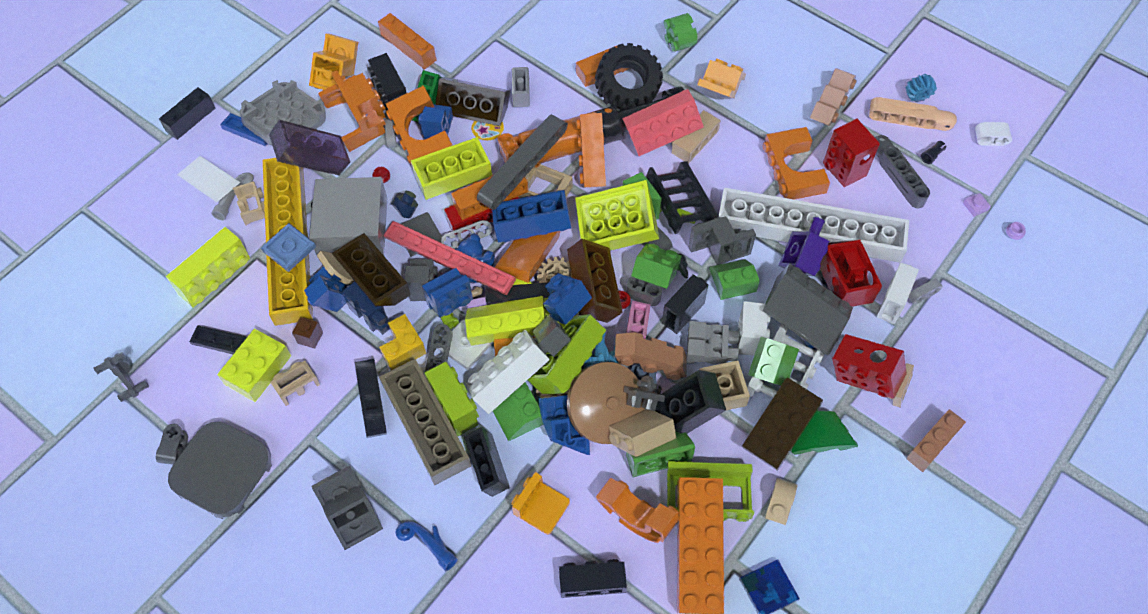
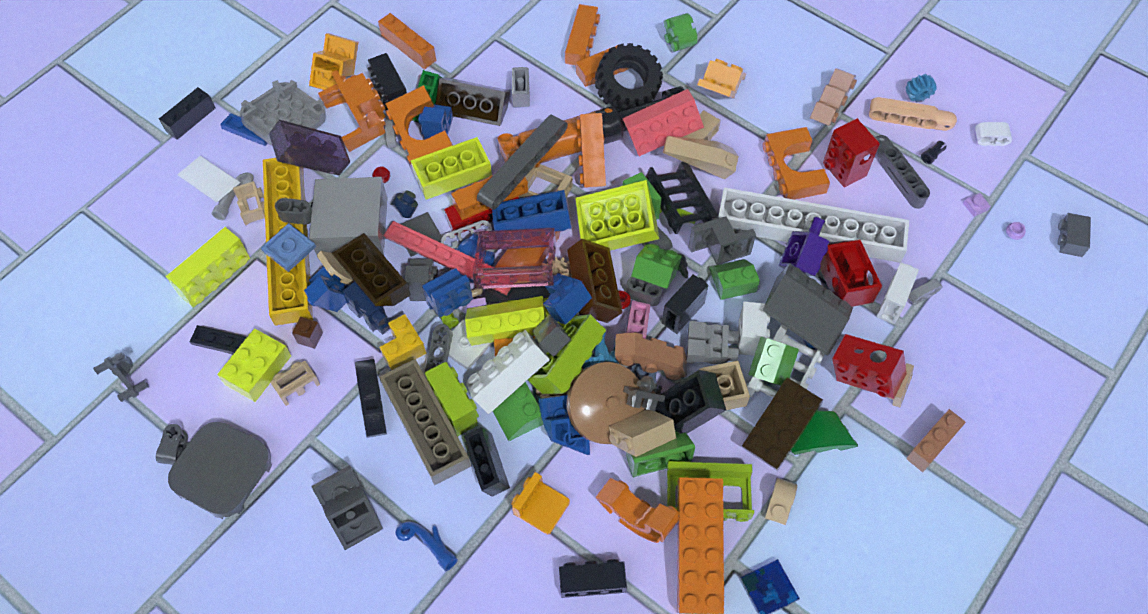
(294, 211): none -> dark grey beam
(486, 131): sticker -> none
(514, 276): none -> clear pink window
(582, 34): none -> orange brick
(704, 154): none -> tan wedge
(1074, 234): none -> dark grey brick

